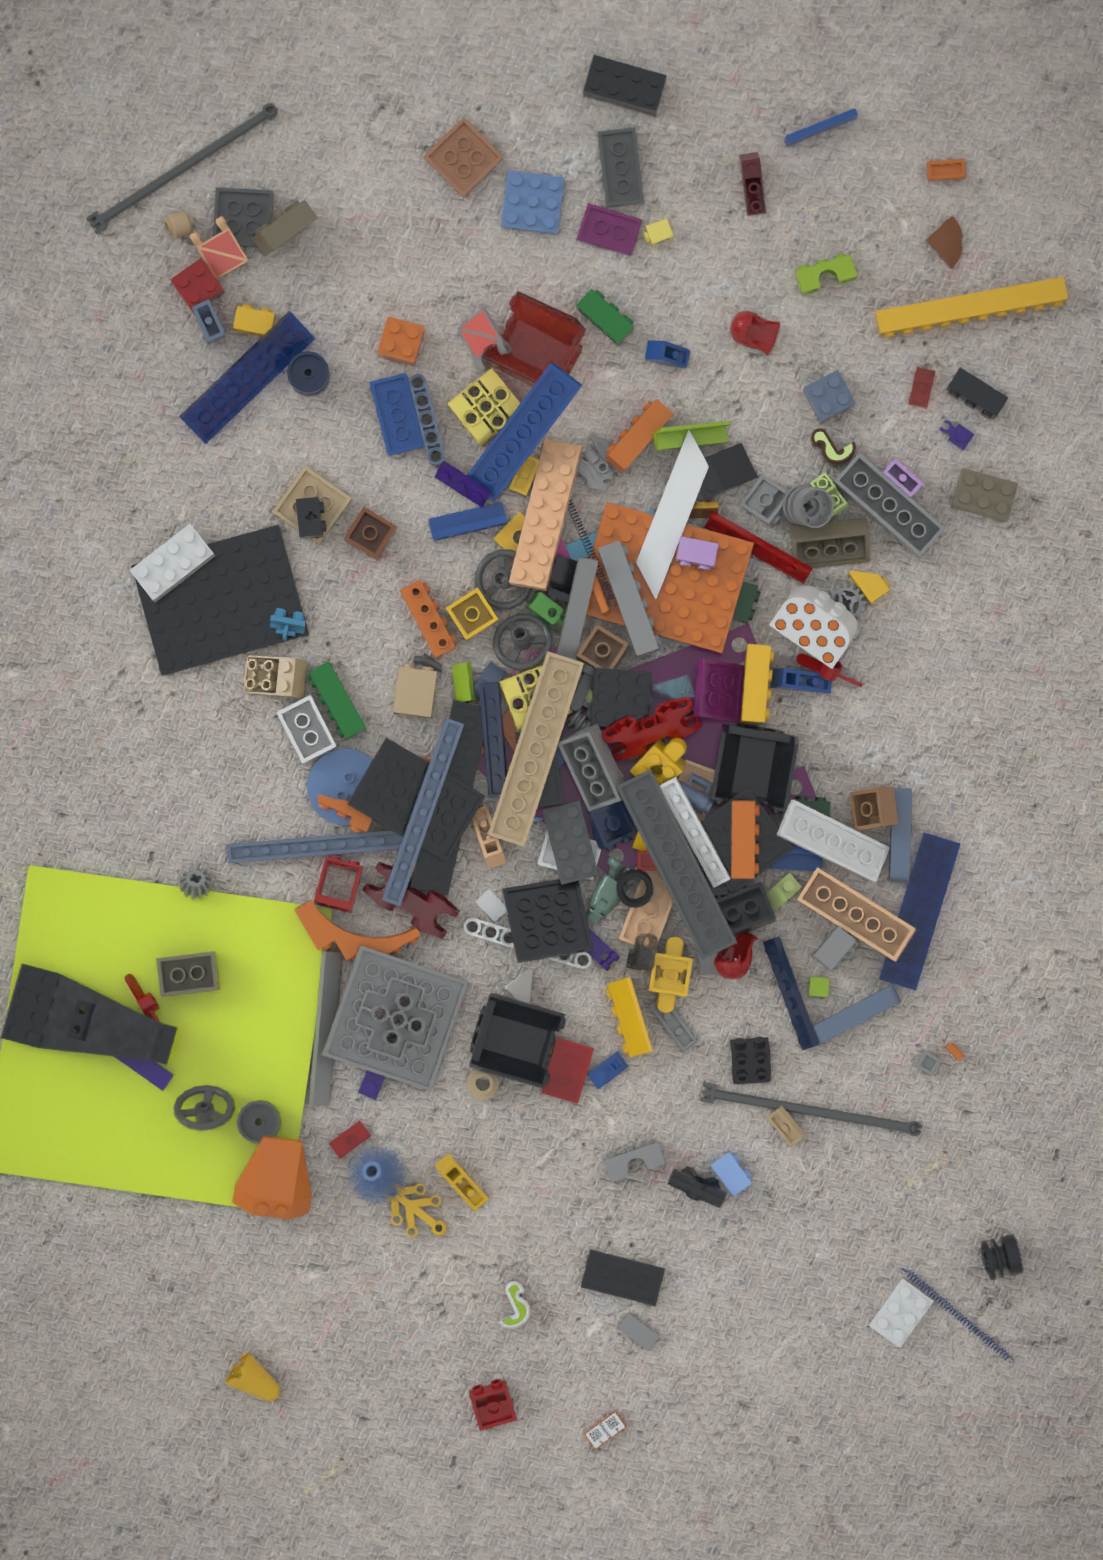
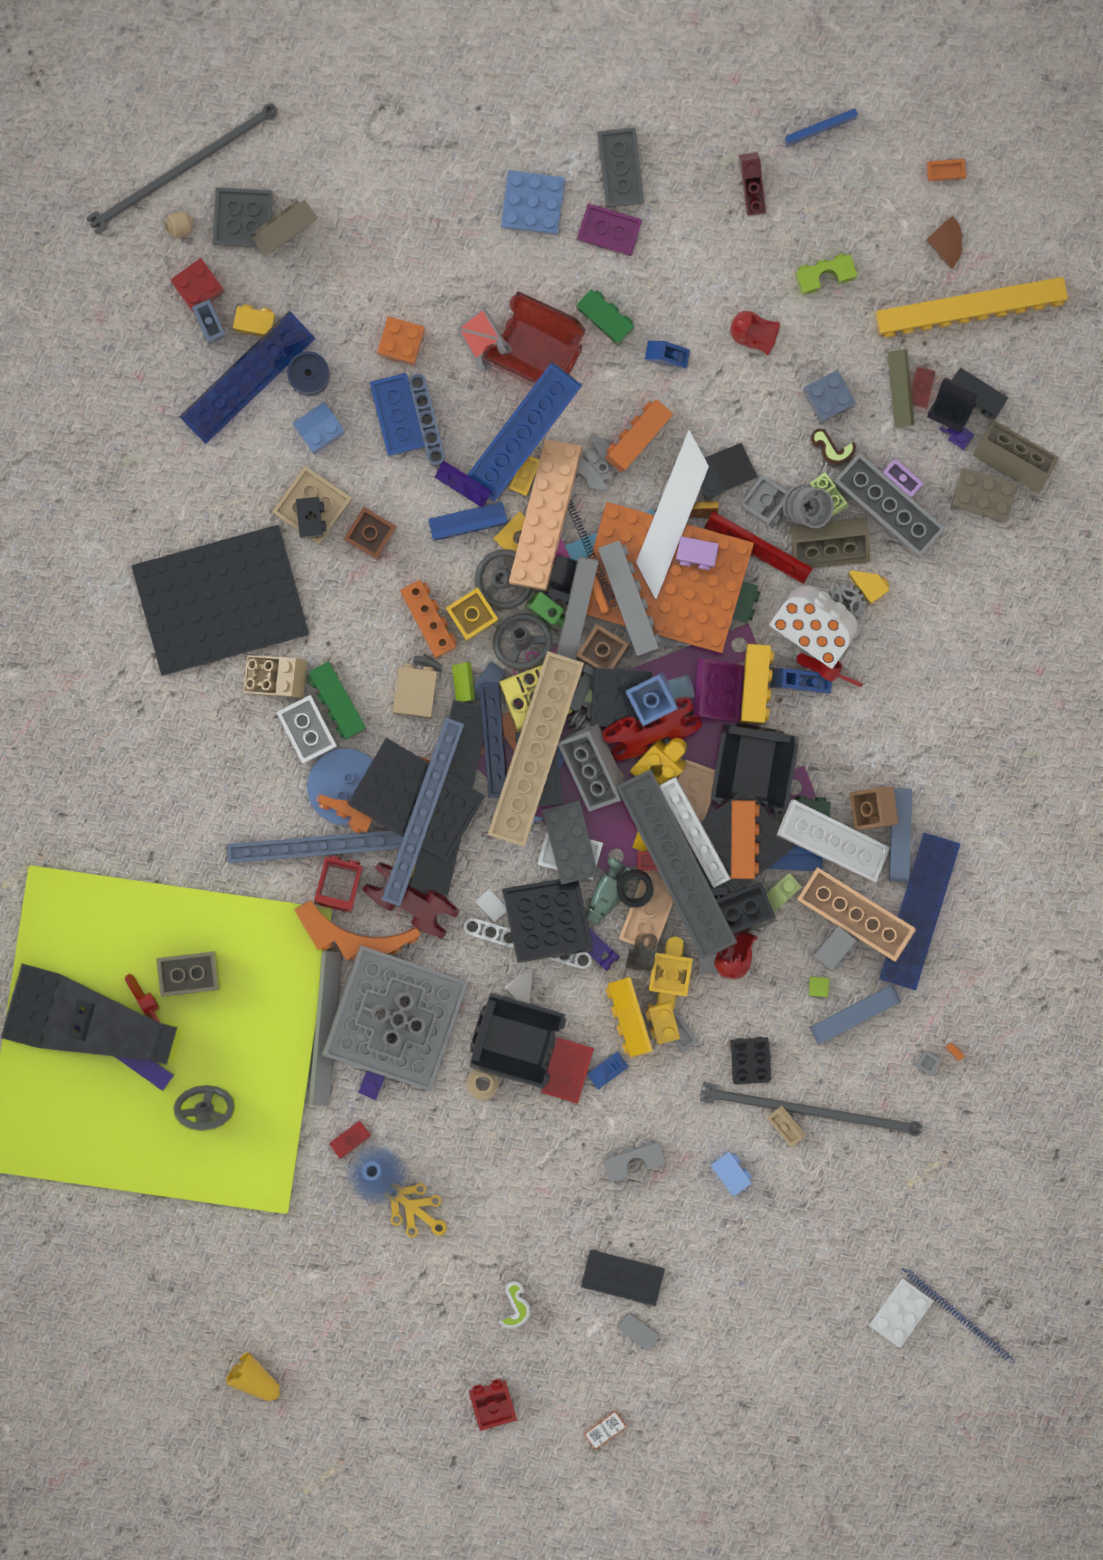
(172, 563): white brick -> none
(195, 883): light grey gear -> none
(221, 251): coral flag -> none
(266, 1112): dark grey wheel -> none
(275, 1180): orange wedge -> none
(287, 626): dark azure hips -> none
(319, 428): none -> medium blue slope
(461, 1182): yellow slope -> none
(462, 408): light yellow connector -> none
(463, 157): nougat plate -> none
(490, 845): light nougat slope -> none
(612, 825): dark blue plate -> none
(624, 85): black brick -> none
(652, 698): none -> medium blue slope
(658, 233): light yellow brick -> none
(663, 1022): none -> yellow bracket
(697, 798): sand blue piece -> none
(697, 1187): black piece -> none
(704, 434): lime panel -> none
(790, 993): dark blue plate -> none
(901, 388): none -> olive tile
(953, 405): none -> black bracket
(1001, 1257): black wheel -> none
(1015, 456): none -> dark tan slope

